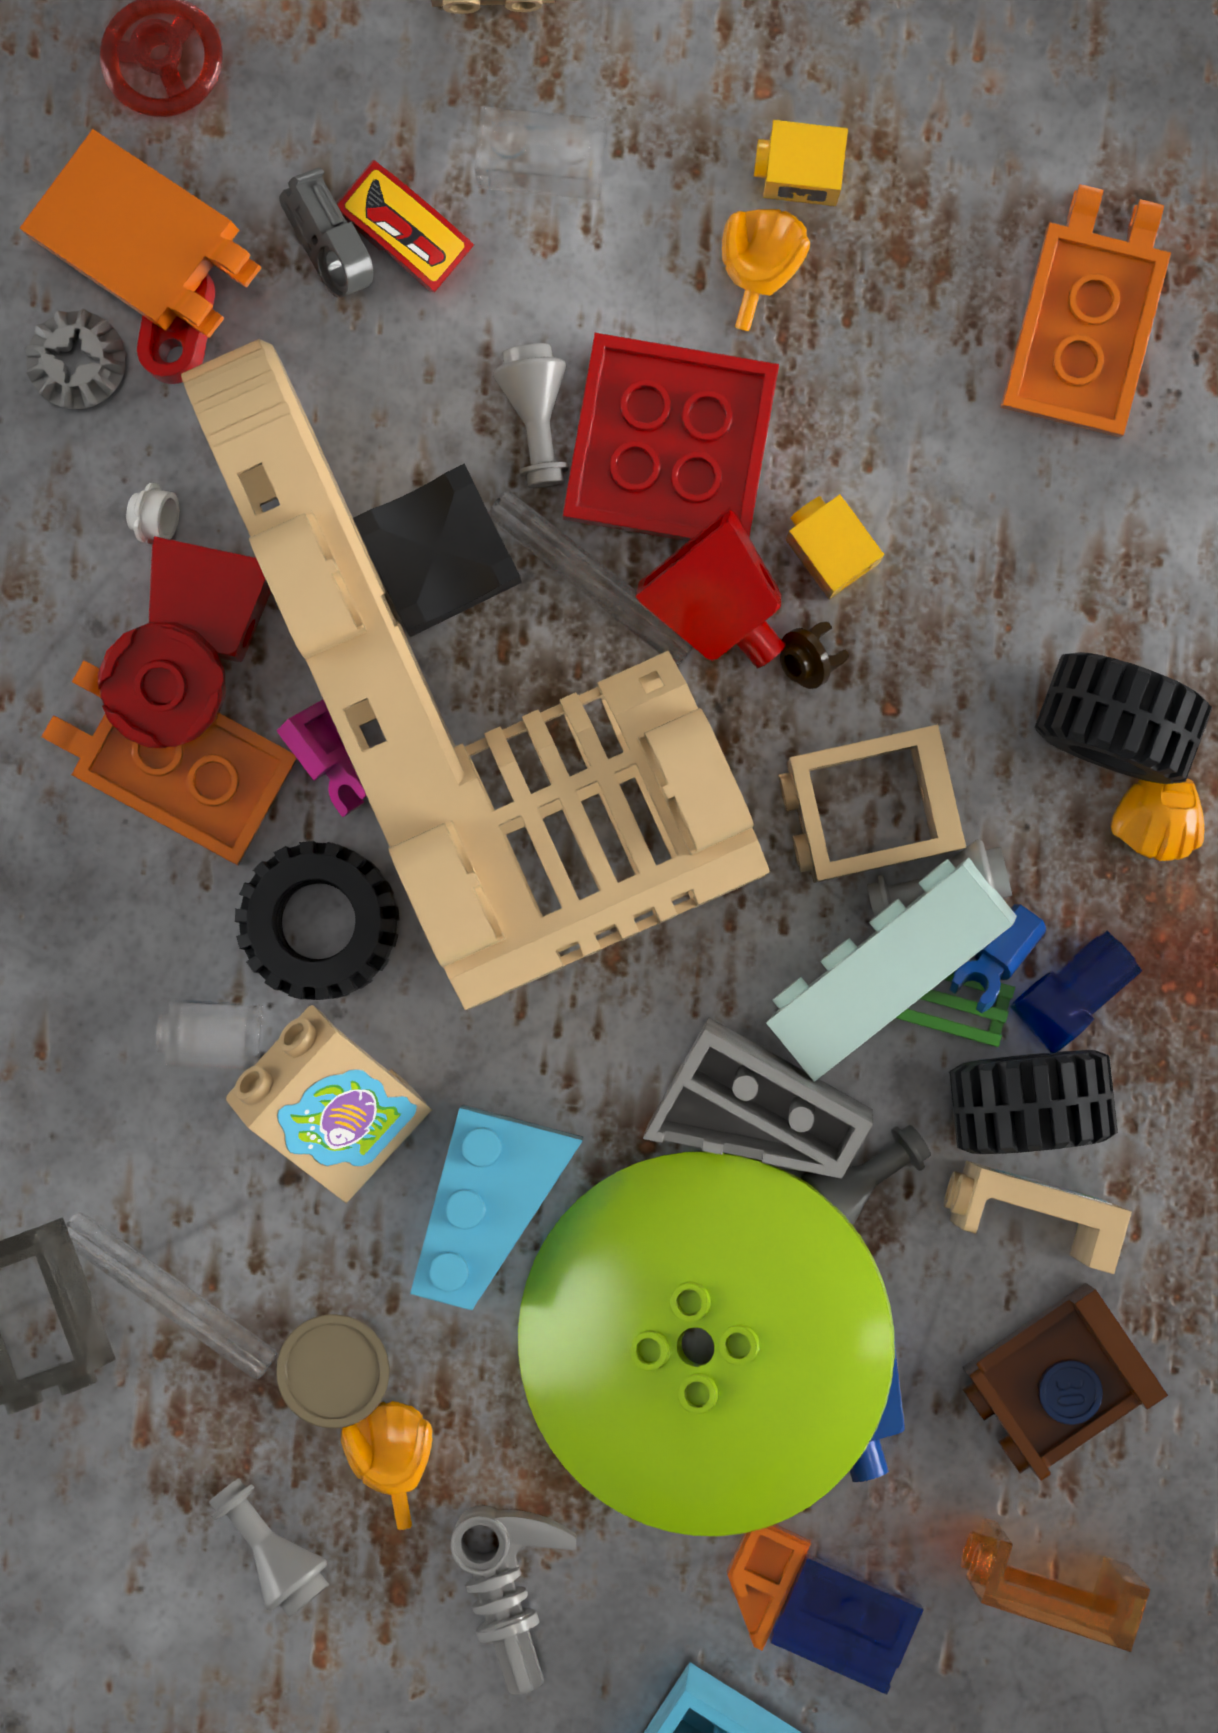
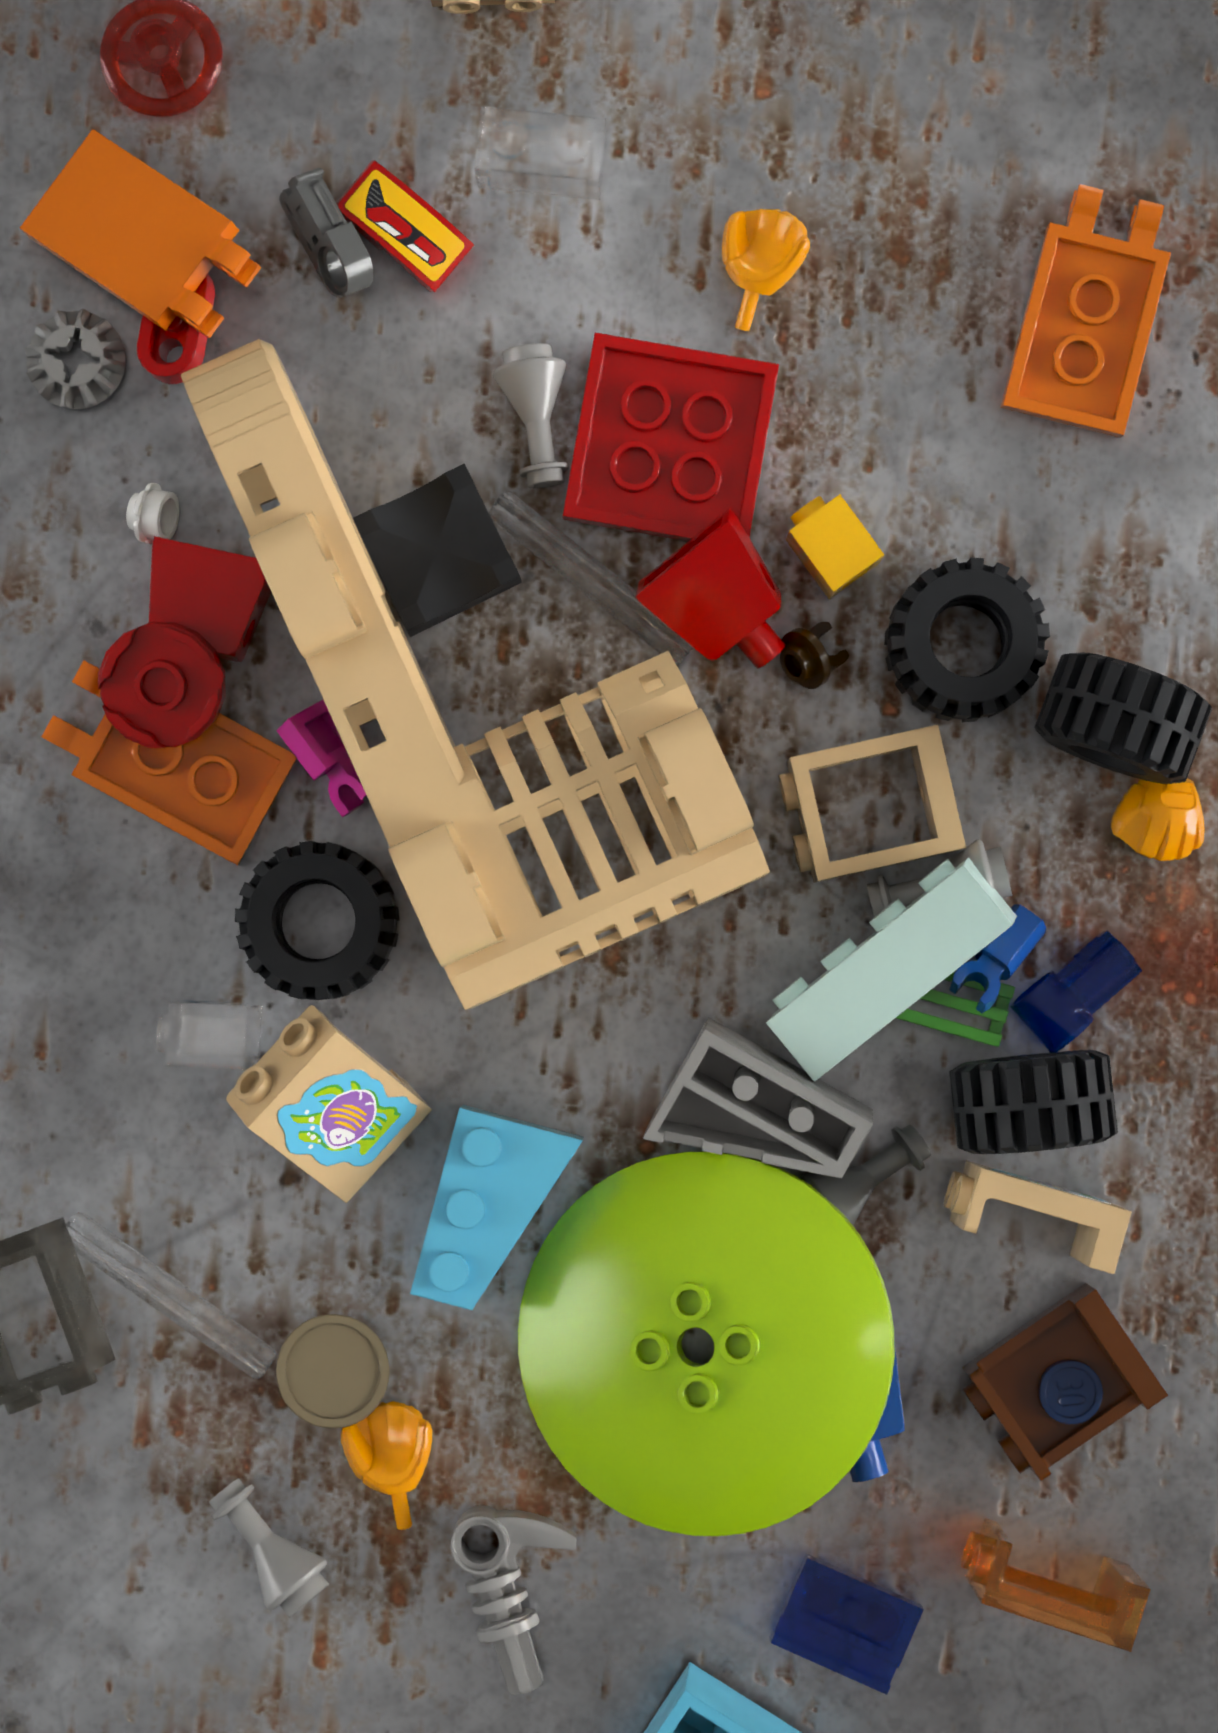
(763, 1576): orange tile -> none
(802, 162): yellow brick -> none
(1004, 603): none -> black tyre

